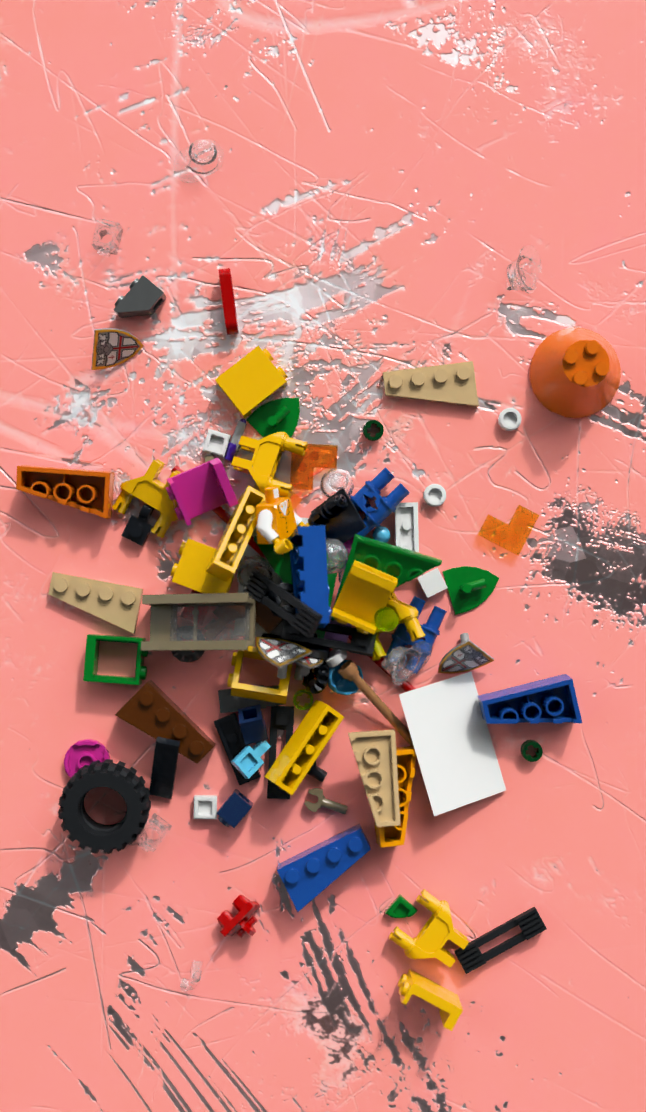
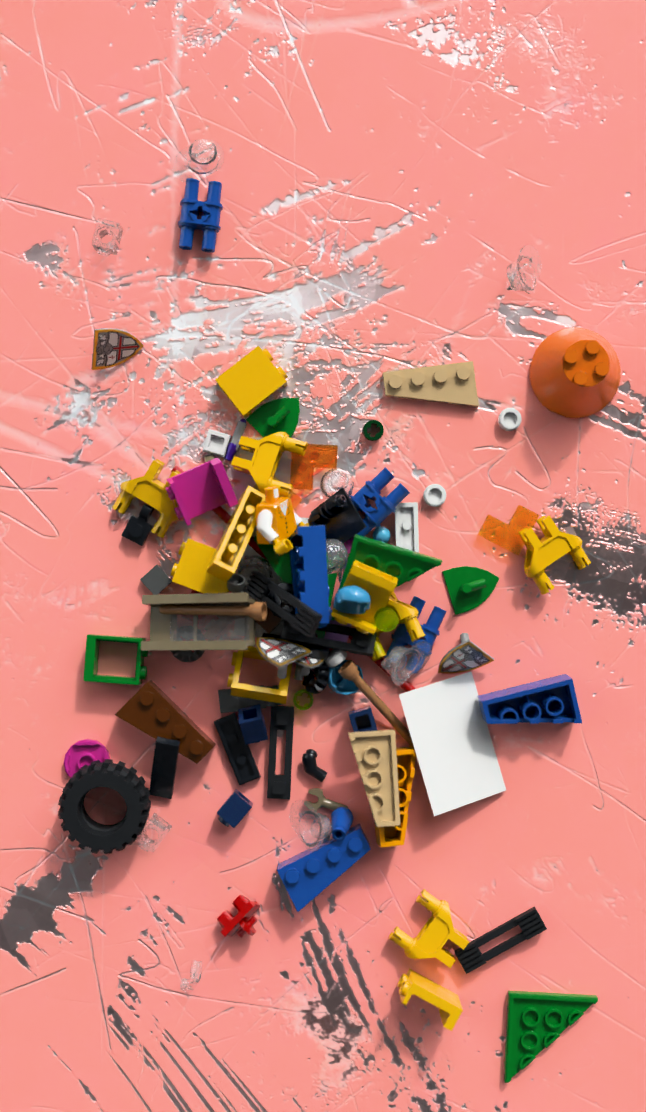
(78, 488): orange wedge -> none
(103, 599): tan wing -> none
(141, 300): dark grey slope -> none
(156, 580): none -> dark grey tile
(190, 210): none -> blue pin
(205, 806): white tile -> none
(228, 301): red beam -> none
(236, 583): none -> dark grey hinge
(249, 759): medium azure plate -> none
(257, 611): none -> medium nougat piece
(304, 747): yellow brick -> none
(309, 825): none -> clear piece
(341, 822): none -> blue cone
(352, 600): none -> dark azure hair
(362, 719): none -> dark blue brick
(400, 908): green tile -> none
(432, 582): white tile -> none
(528, 757): dark green bush -> none
(536, 1022): none -> green tile
(548, 550): none -> yellow connector

